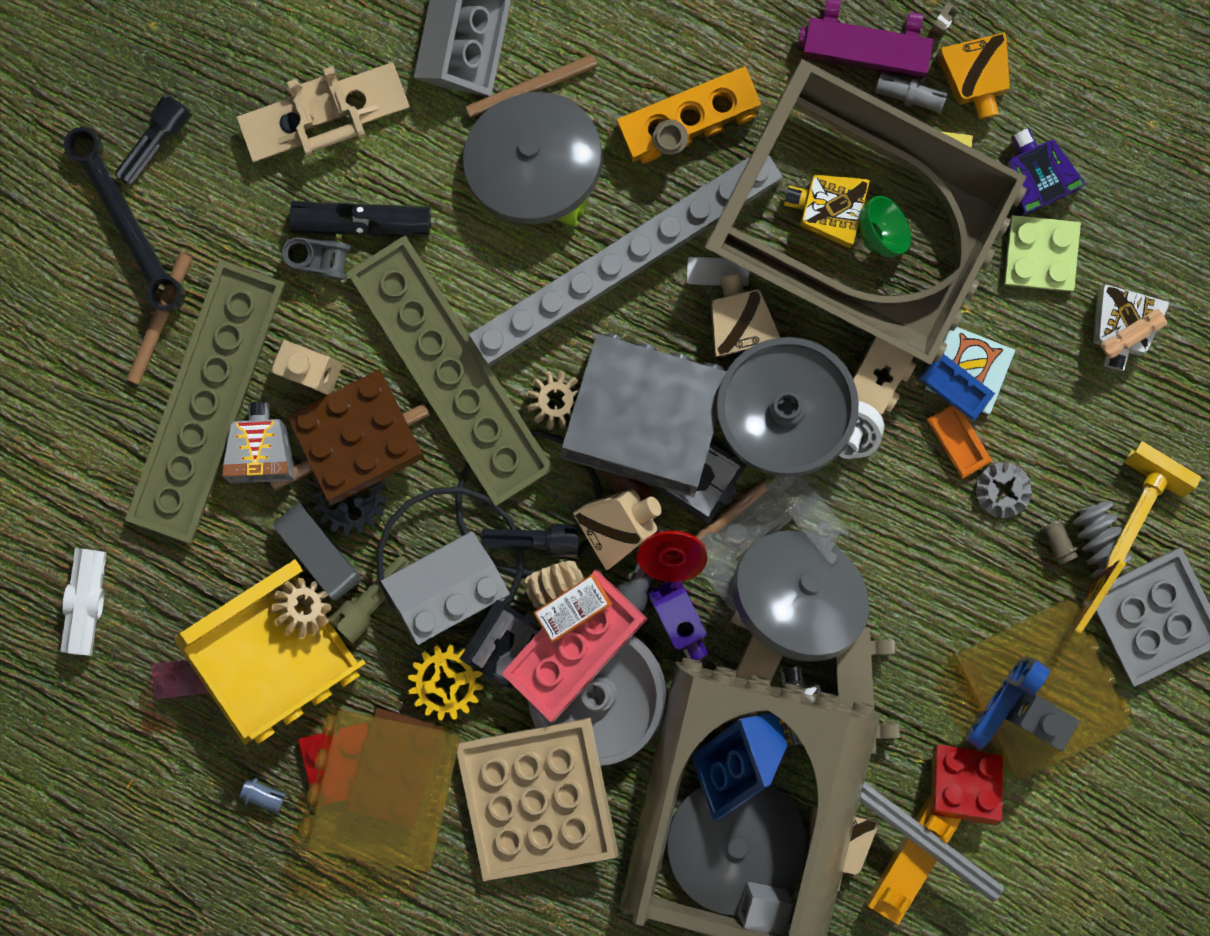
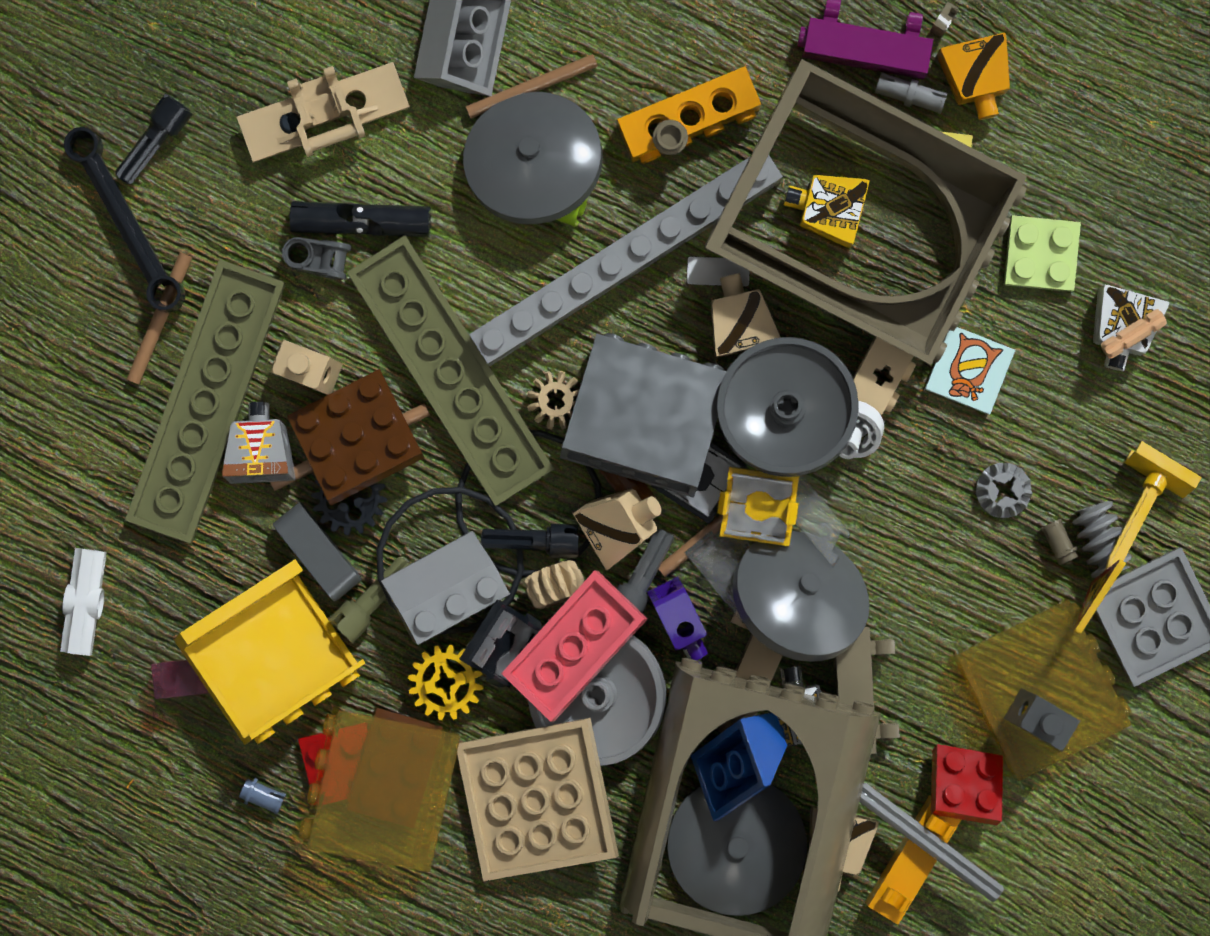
(300, 595): tan gear -> none
(573, 608): tile -> none
(672, 556): red dish -> none
(758, 506): none -> piece
(766, 908): light grey brick -> none
(884, 227): green piece -> none
(957, 387): blue plate -> none
(959, 441): orange tile -> none
(1025, 678): blue beam -> none
(1046, 172): torso -> none

